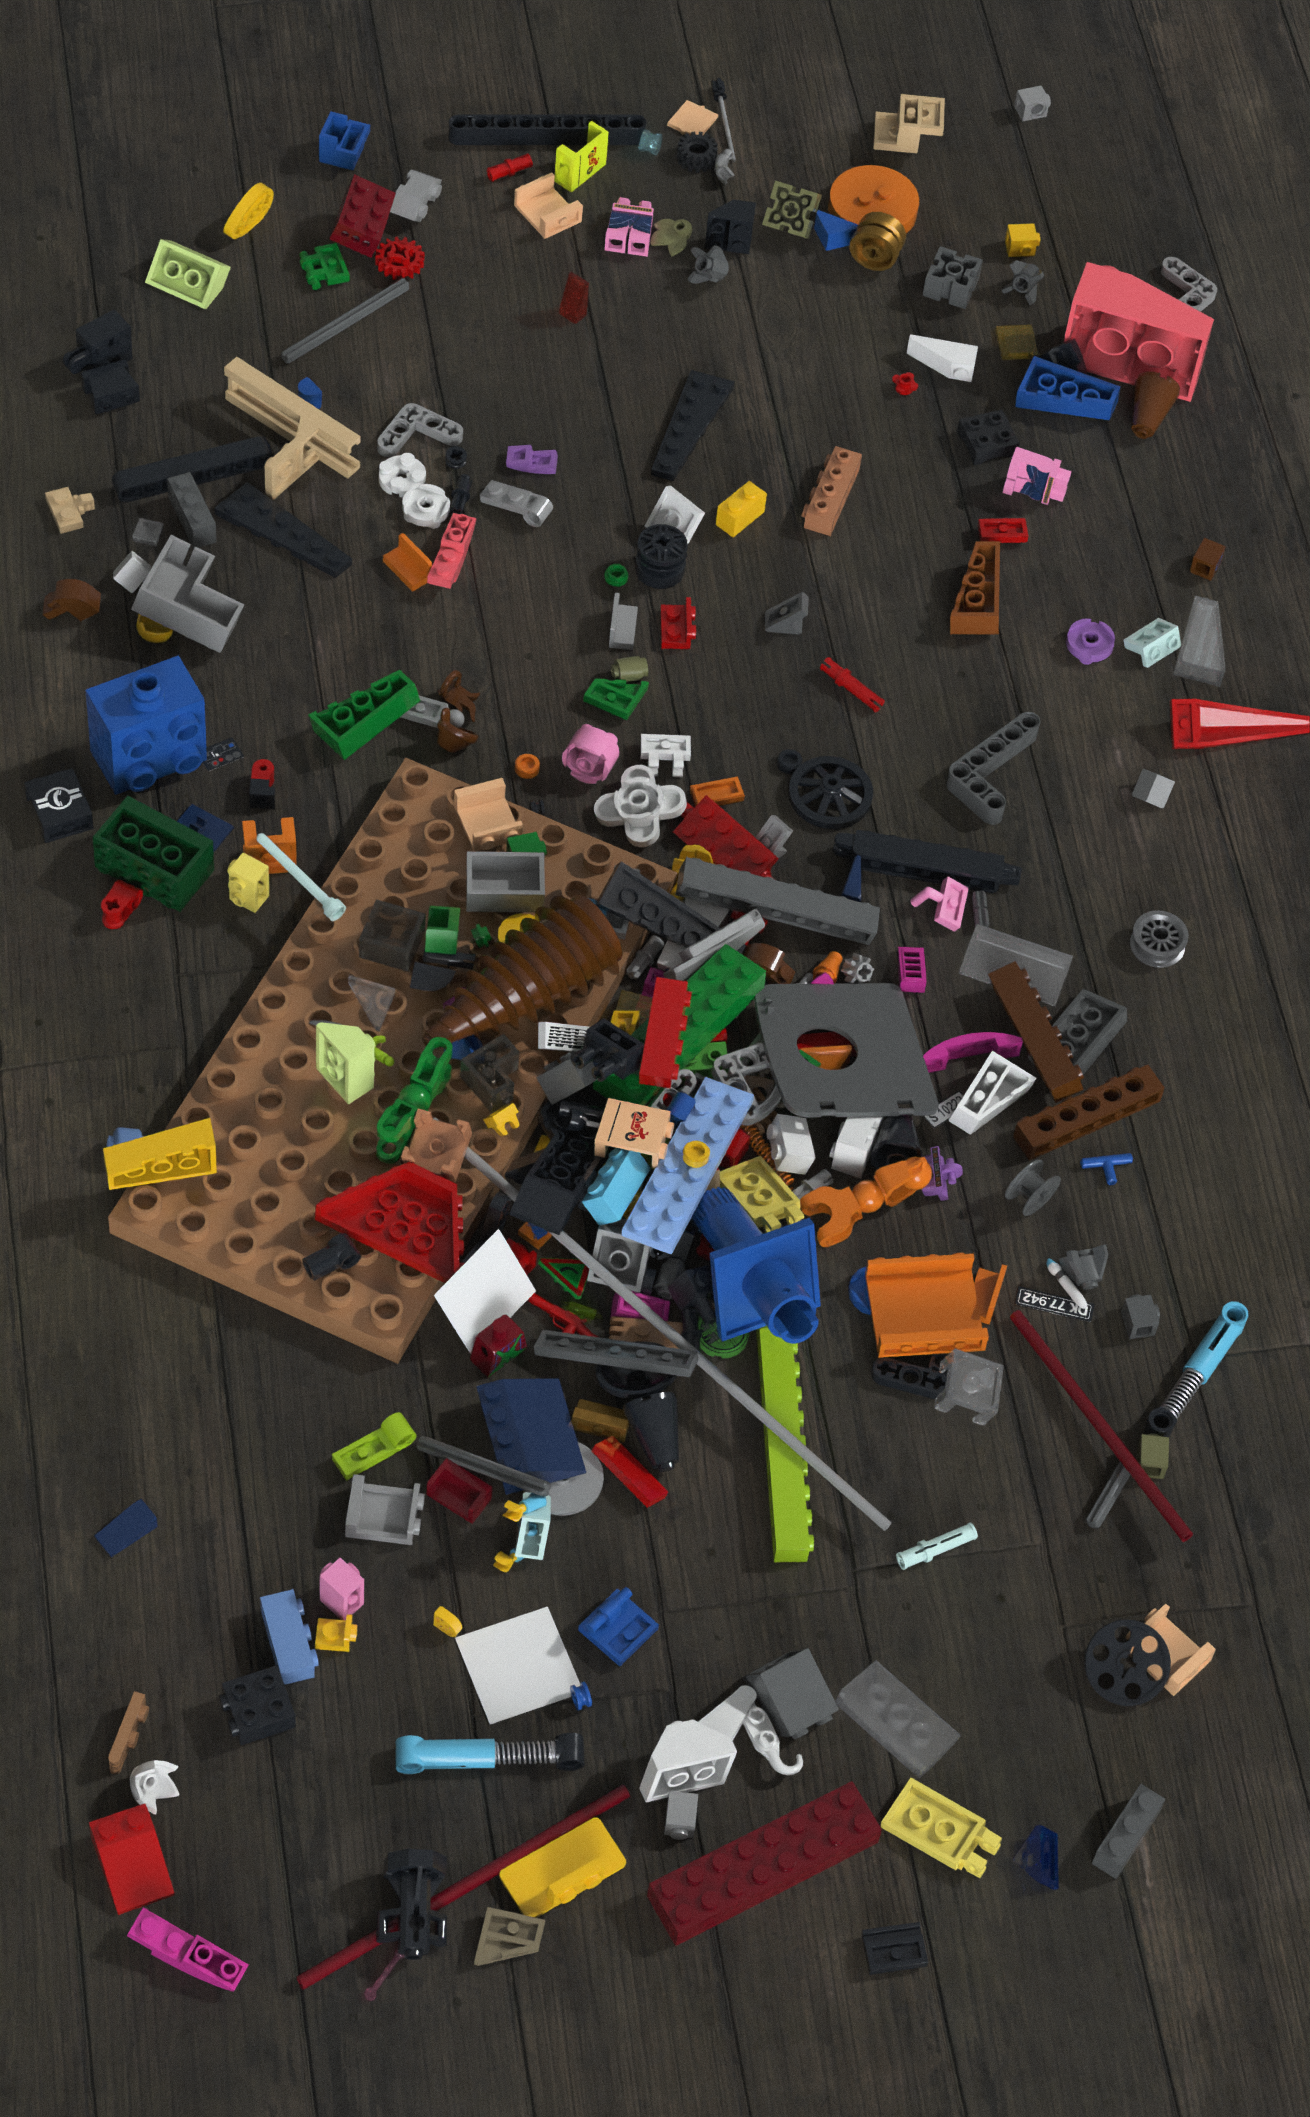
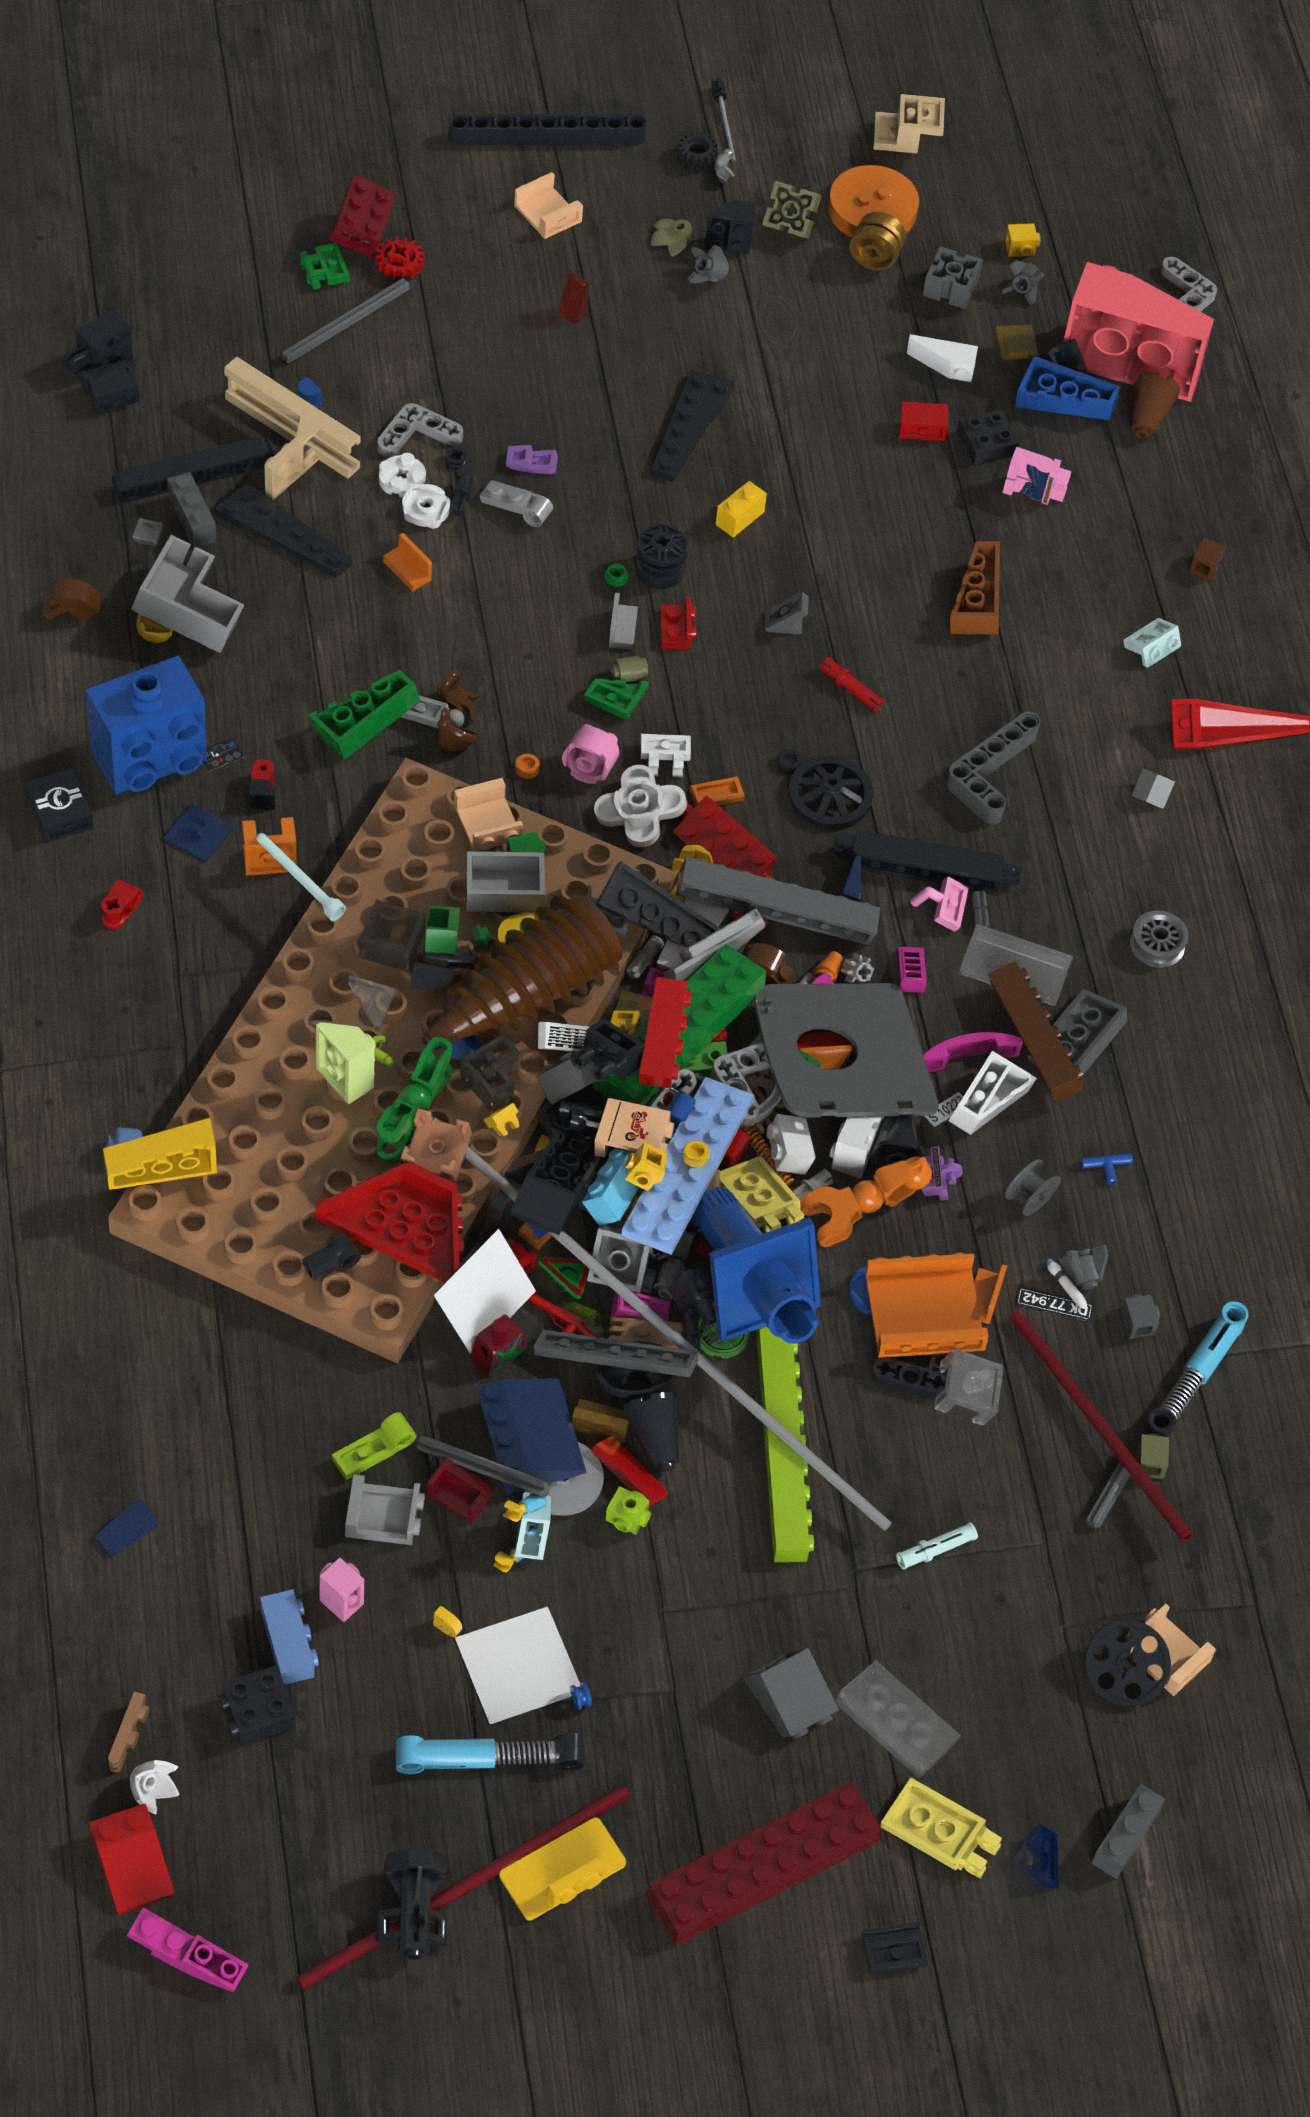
(68, 508): tan hinge -> none
(131, 572): white panel -> none
(153, 853): dark green brick -> none
(187, 273): yellowish green slope -> none
(248, 882): light yellow brick -> none
(249, 211): yellow piece -> none
(335, 1634): yellow bracket -> none
(342, 141): blue plate -> none
(370, 1993): clear pink hinge -> none
(413, 197): light grey brick -> none
(452, 551): coral slope -> none
(507, 1936): dark tan wing -> none
(509, 167): red pin -> none
(575, 168): neon yellow panel -> none
(618, 1626): blue plate -> none
(628, 1510): none -> lime brick
(632, 220): bright pink hips -> none
(645, 1166): none -> yellow brick
(650, 142): clear light blue wheel -> none
(677, 512): white tile -> none
(681, 1815): light grey brick -> none
(692, 118): light nougat piece -> none
(702, 1752): white slope -> none
(774, 835): light grey slope -> none
(832, 490): nougat brick -> none
(833, 231): blue slope -> none
(905, 383): red plate -> none
(923, 421): none -> red panel
(1003, 530): red plate -> none
(1032, 103): light grey brick -> none
(1035, 1142): reddish brown brick -> none
(1086, 651): medium lavender plate -> none
(1202, 646): clear slope -> none

